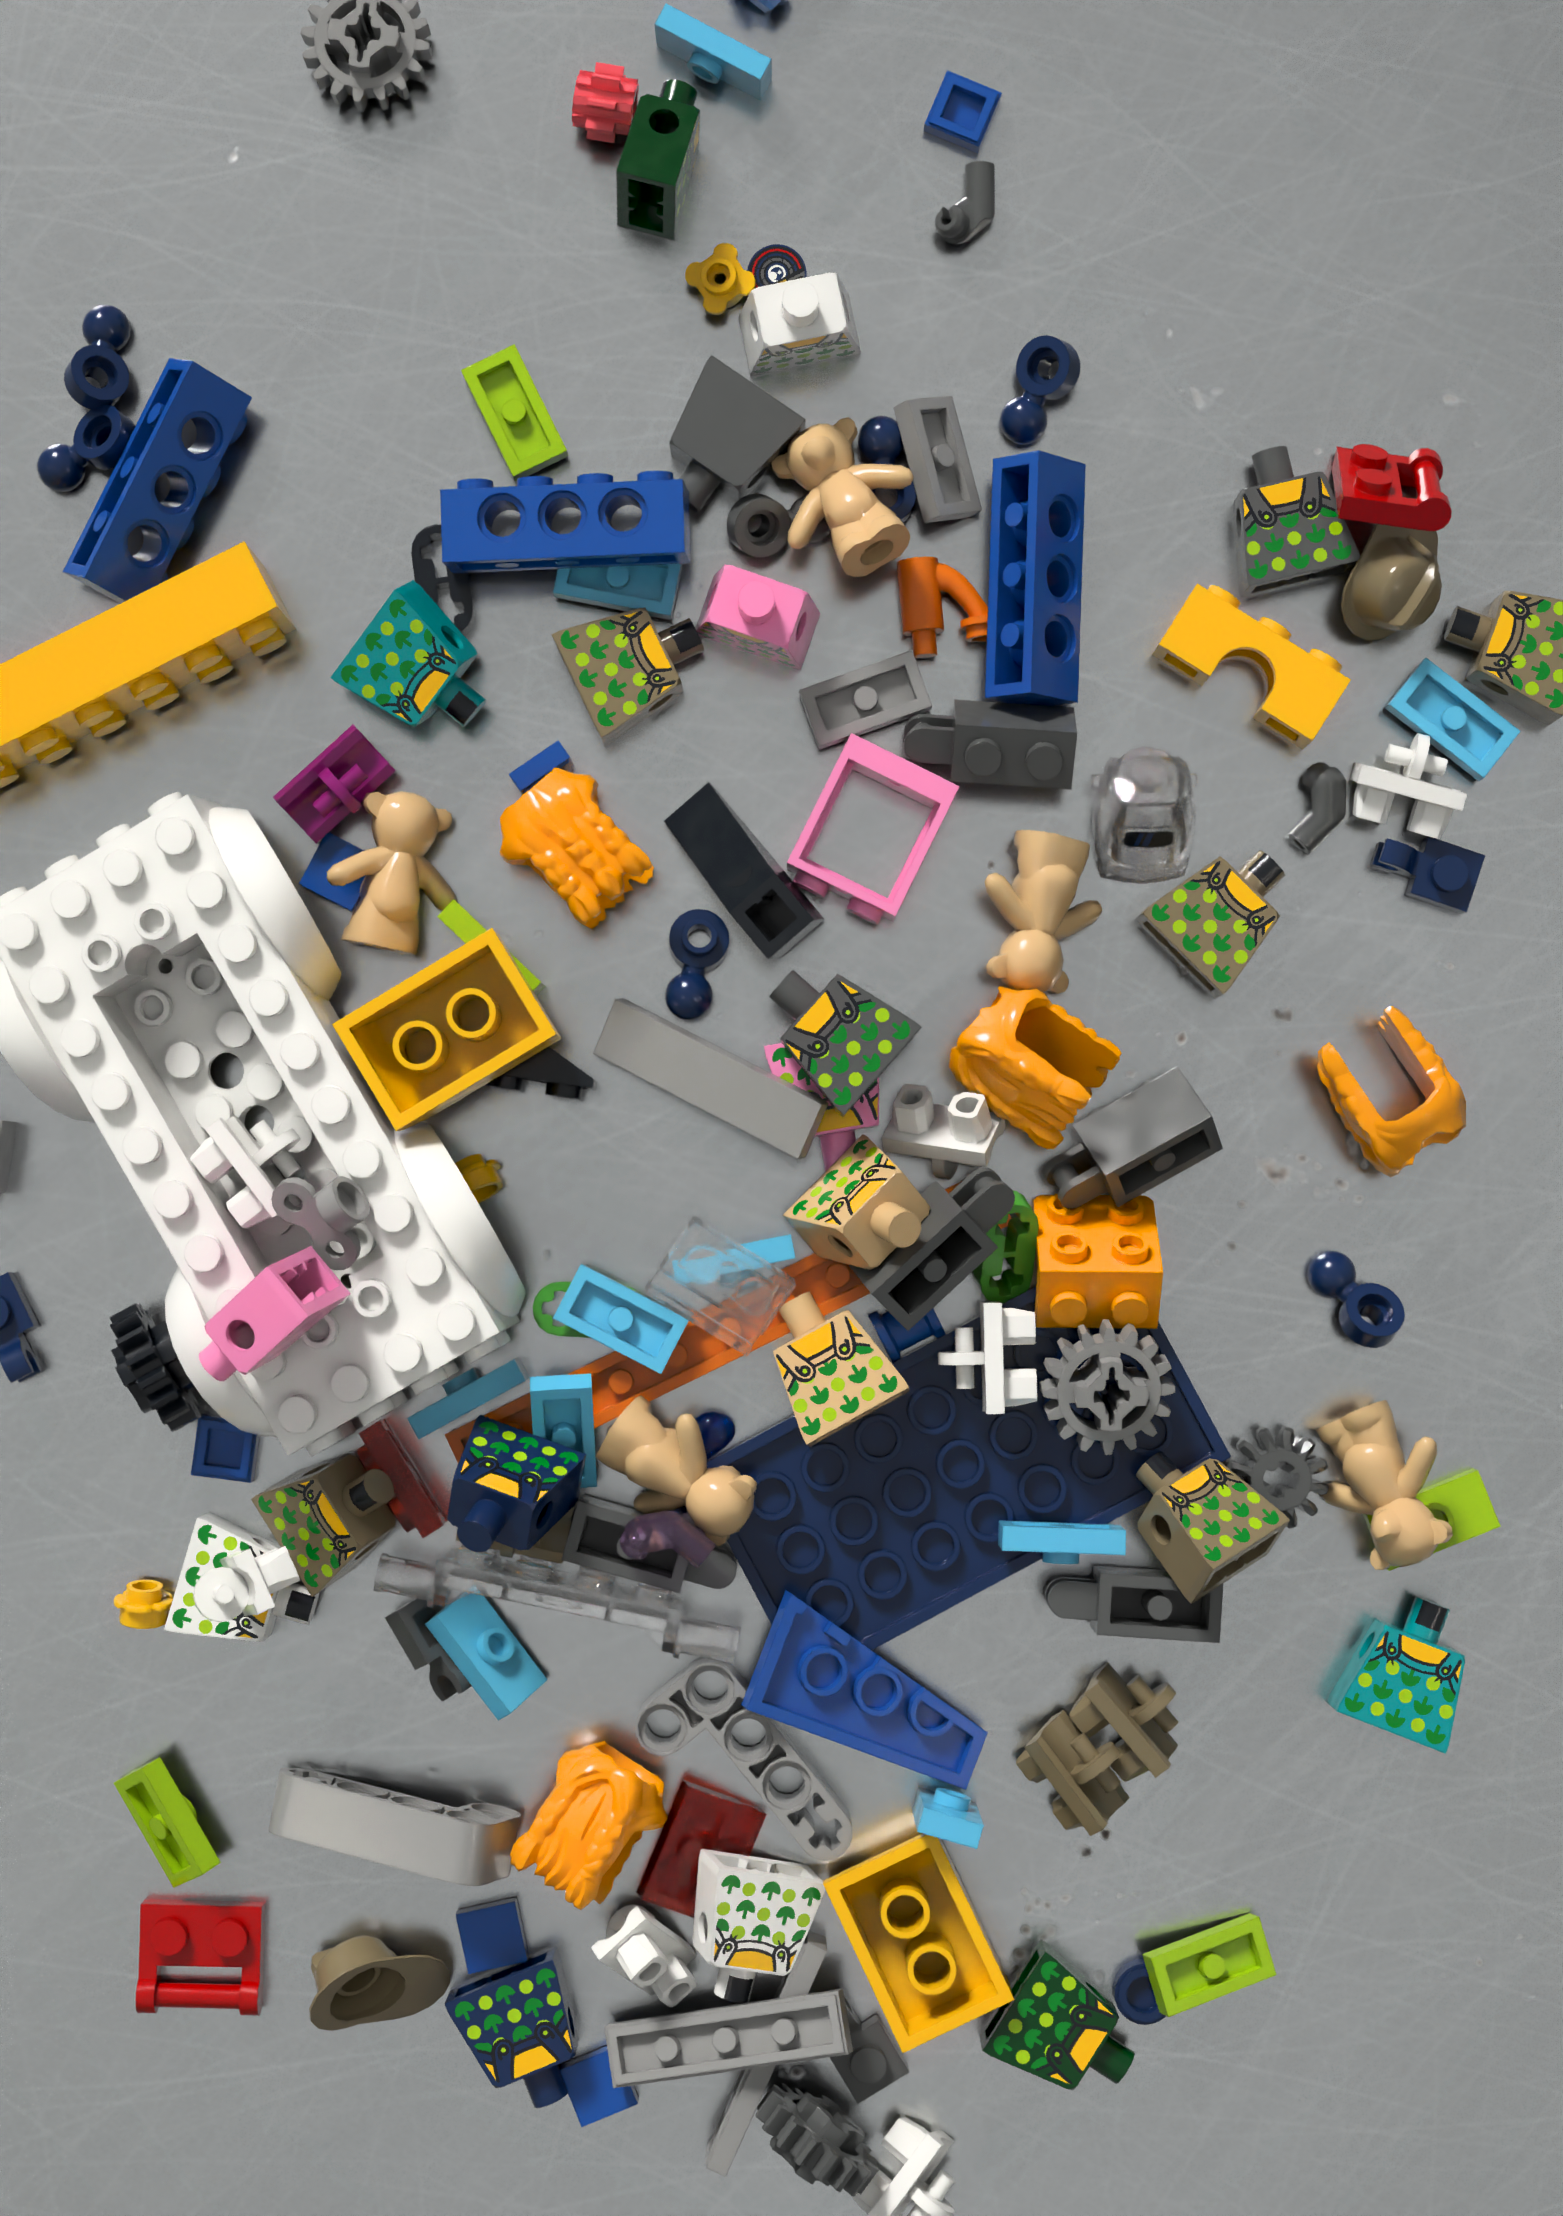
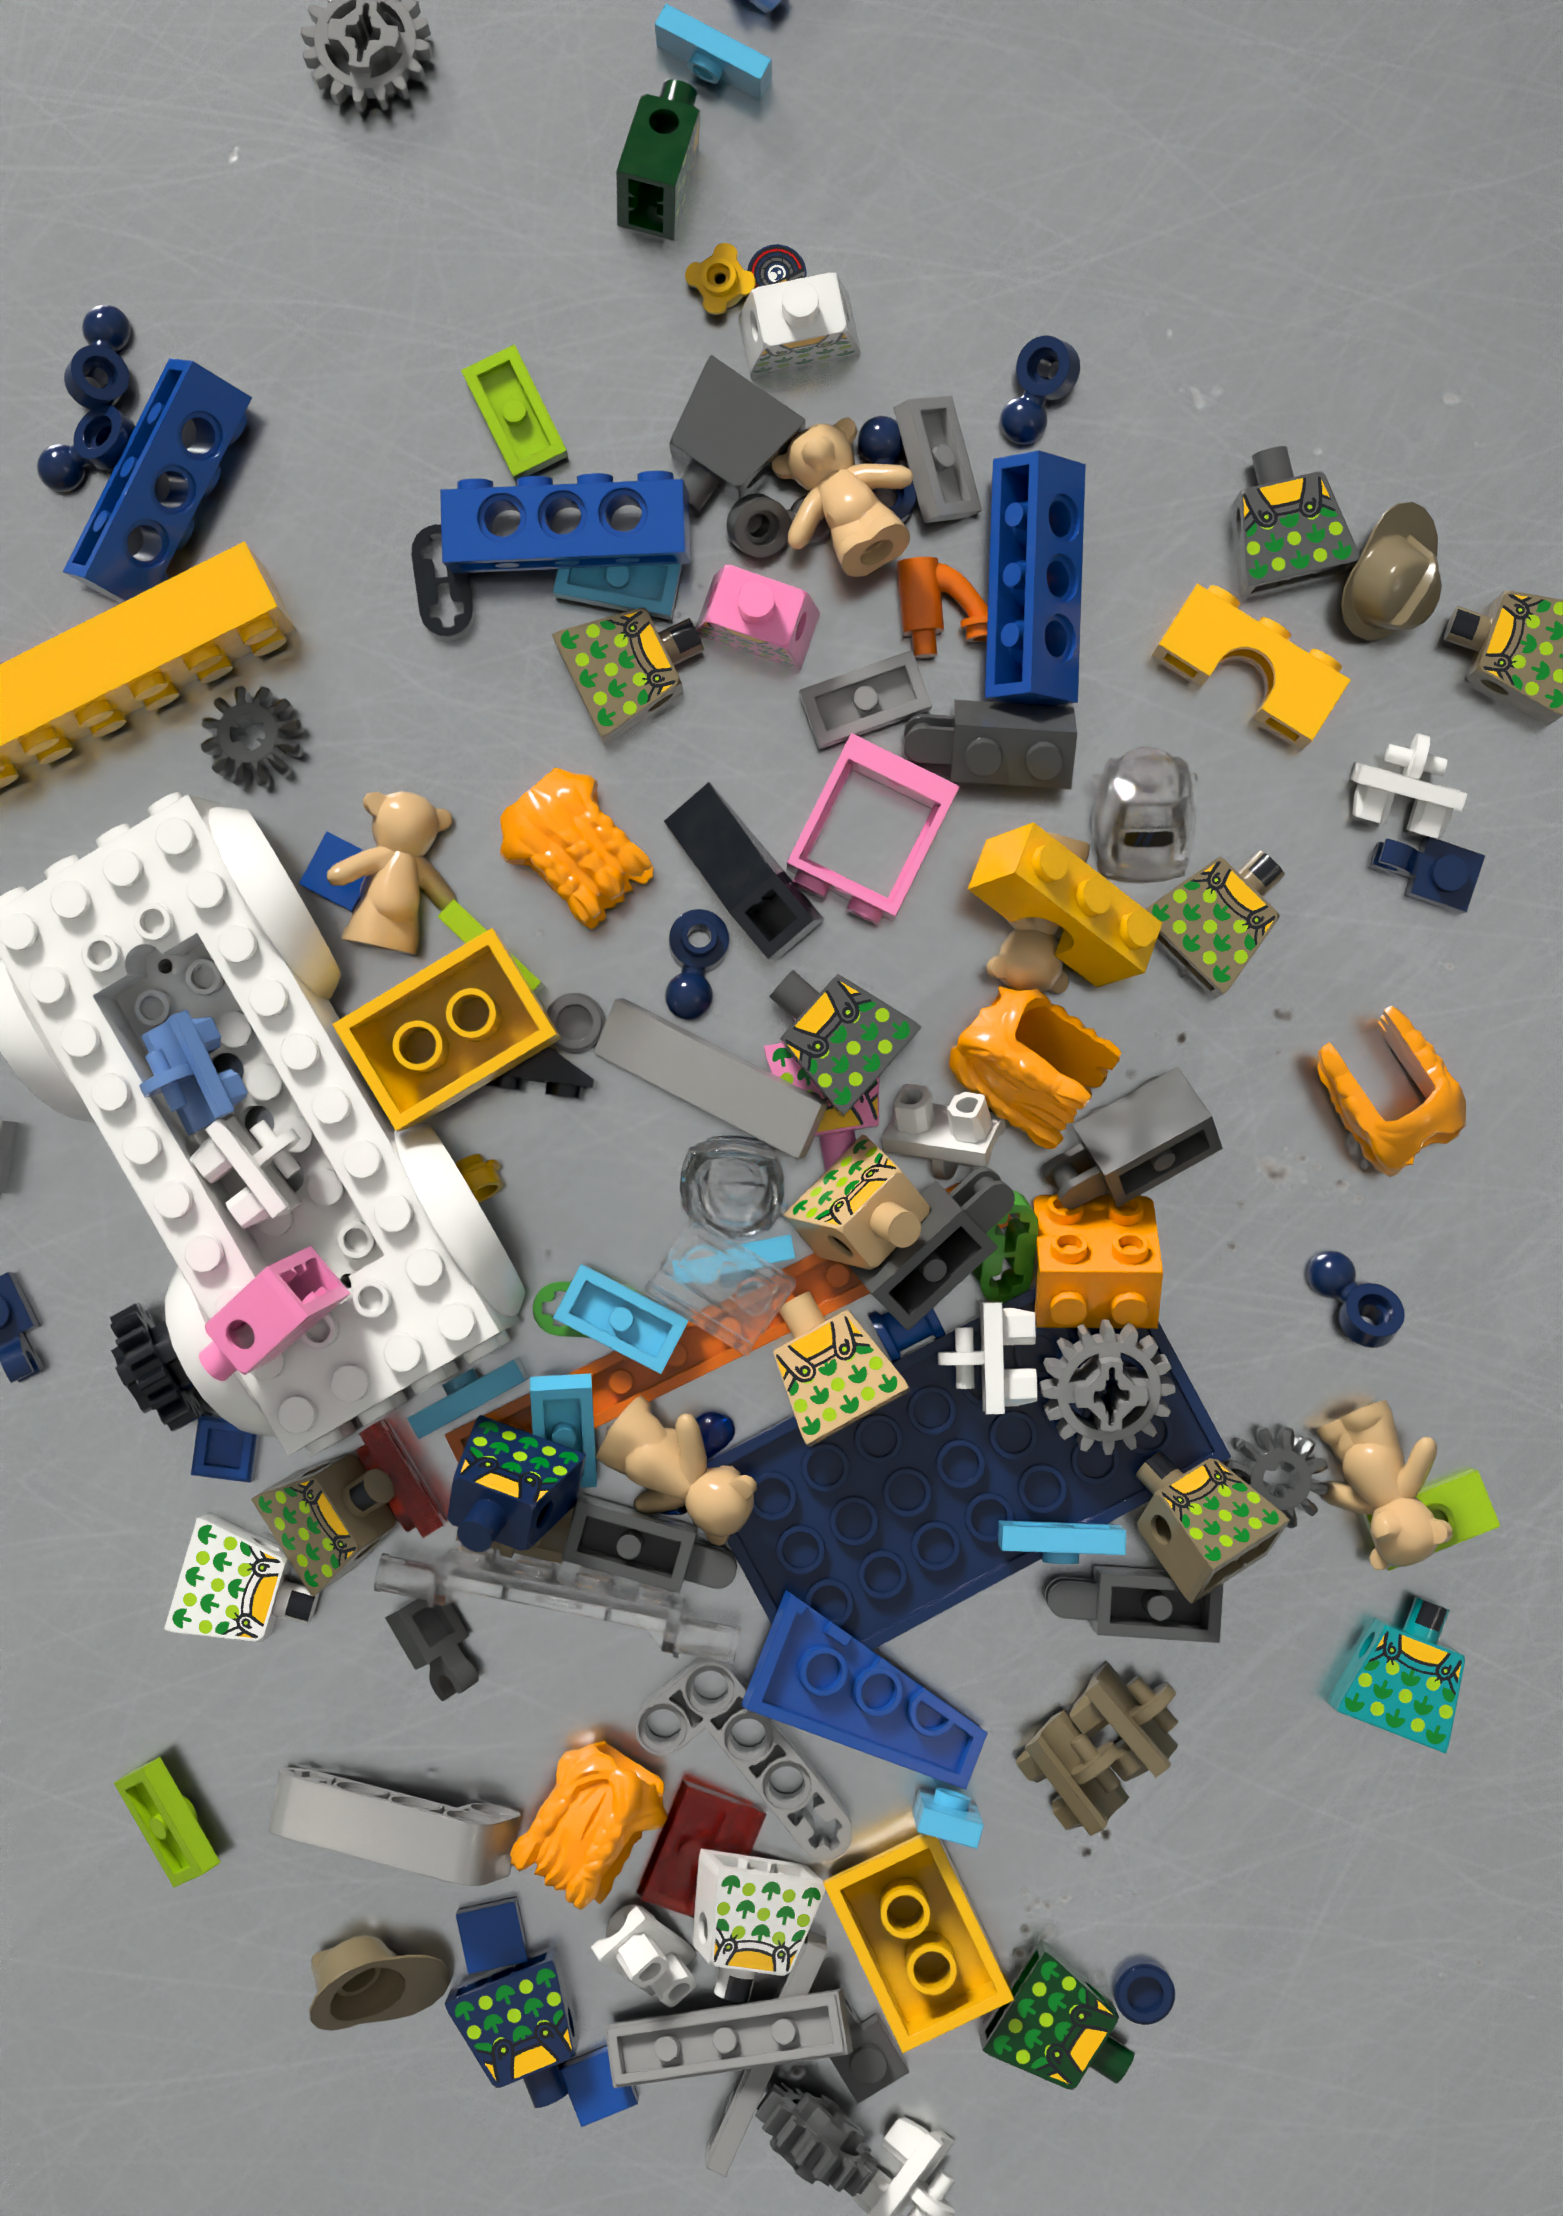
(143, 1604): yellow plate -> none
(186, 1073): none -> medium blue hips
(201, 1936): red plate -> none
(244, 1584): white hips -> none
(268, 719): none -> dark grey gear
(325, 1215): light grey piece -> none
(334, 784): magenta hips -> none
(412, 661): teal torso -> none
(486, 1653): medium azure plate -> none
(540, 765): blue tile -> none
(577, 1021): none -> flat silver tile
(604, 102): coral gear -> none
(665, 1531): clear purple arm -> none
(733, 1184): none -> clear helmet
(962, 111): blue tile -> none
(974, 210): dark grey arm -> none
(1038, 877): none -> yellow arch
(1209, 1964): lime plate -> none
(1328, 806): dark grey arm -> none
(1370, 487): red plate -> none
(1453, 718): medium azure plate -> none

